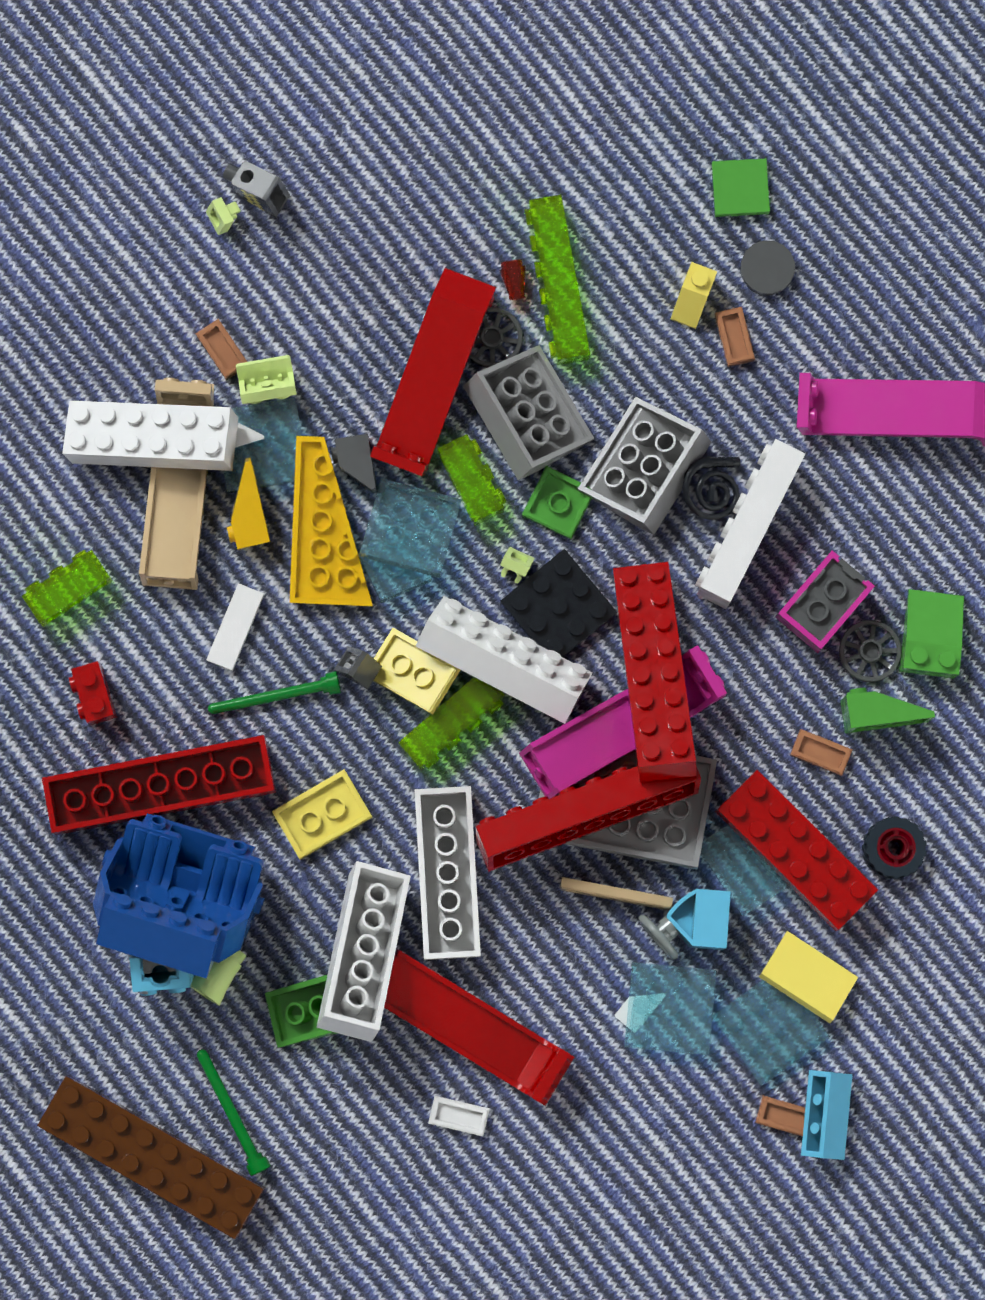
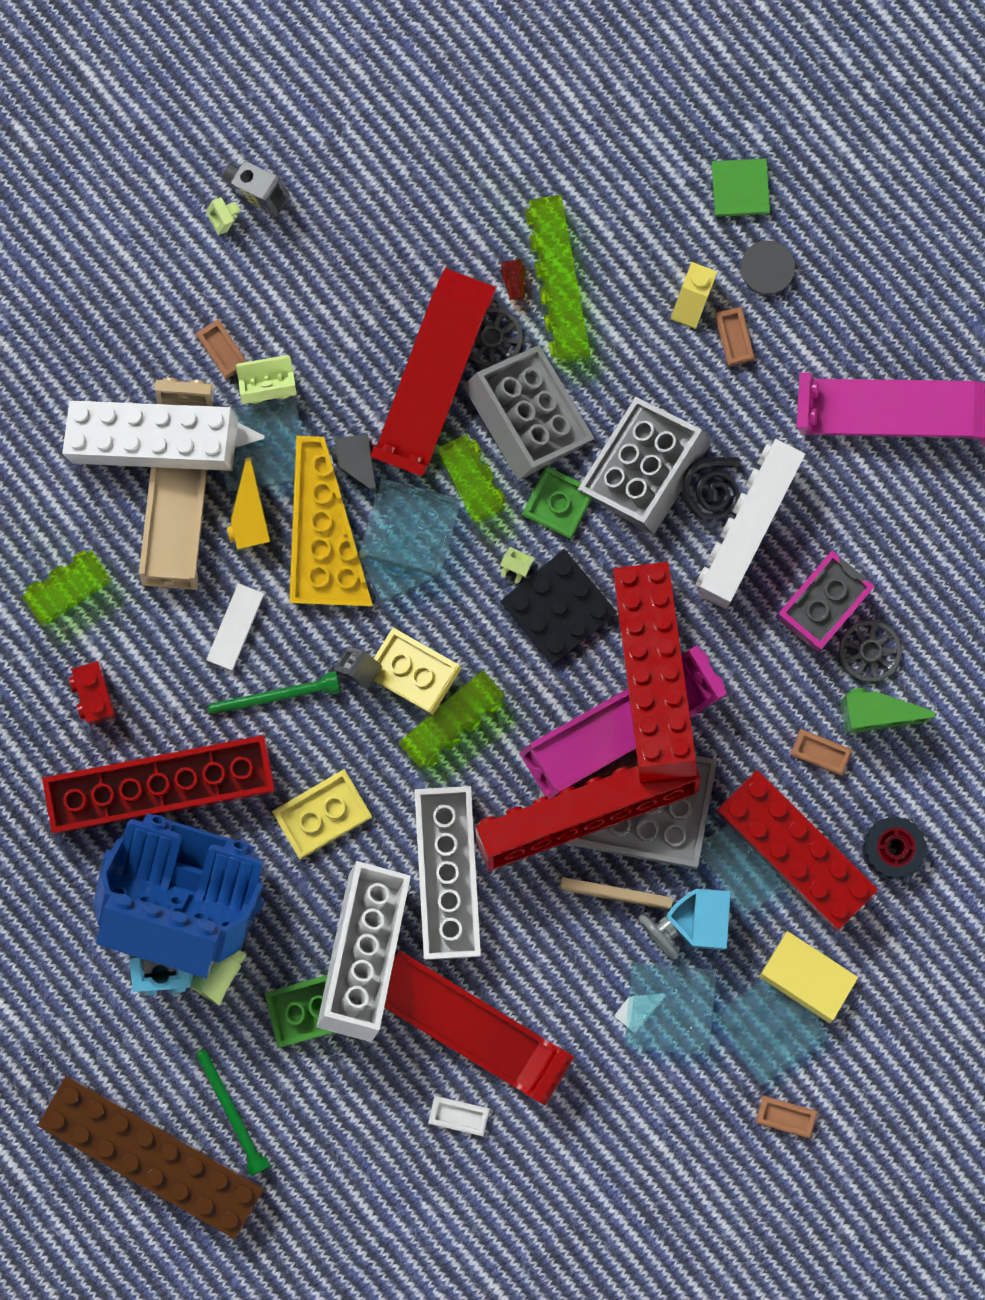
(504, 659): white brick -> none
(826, 1115): medium azure brick -> none
(932, 634): bright green slope -> none

